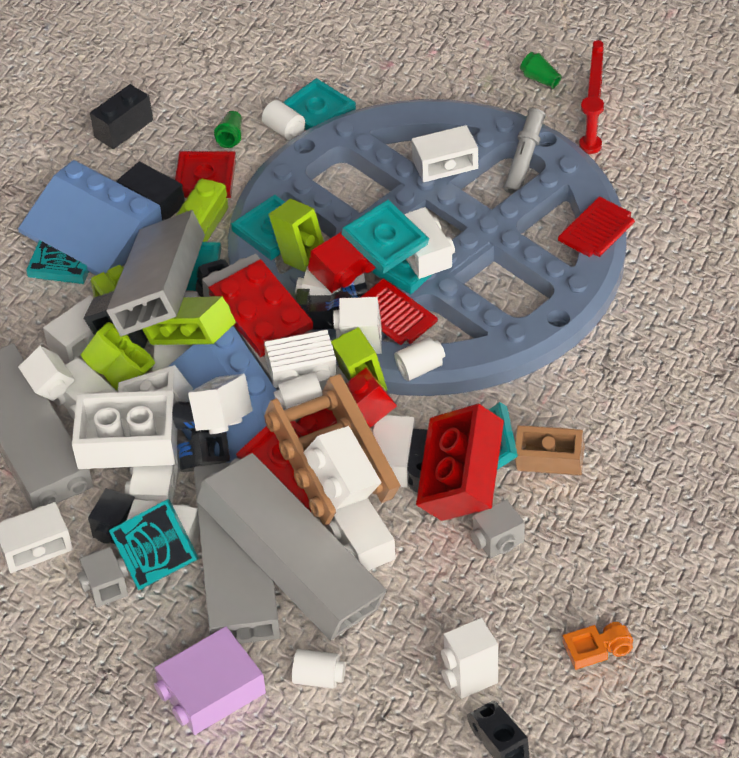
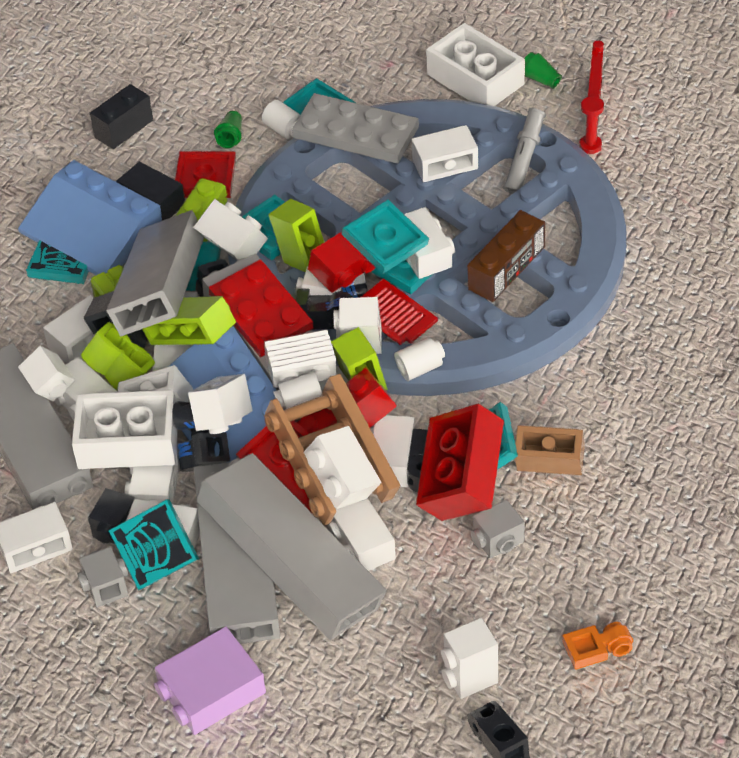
(230, 231): none -> white brick
(317, 668): white brick -> none
(355, 128): none -> light grey plate
(475, 66): none -> white brick
(506, 255): none -> reddish brown brick
(597, 228): red window -> none

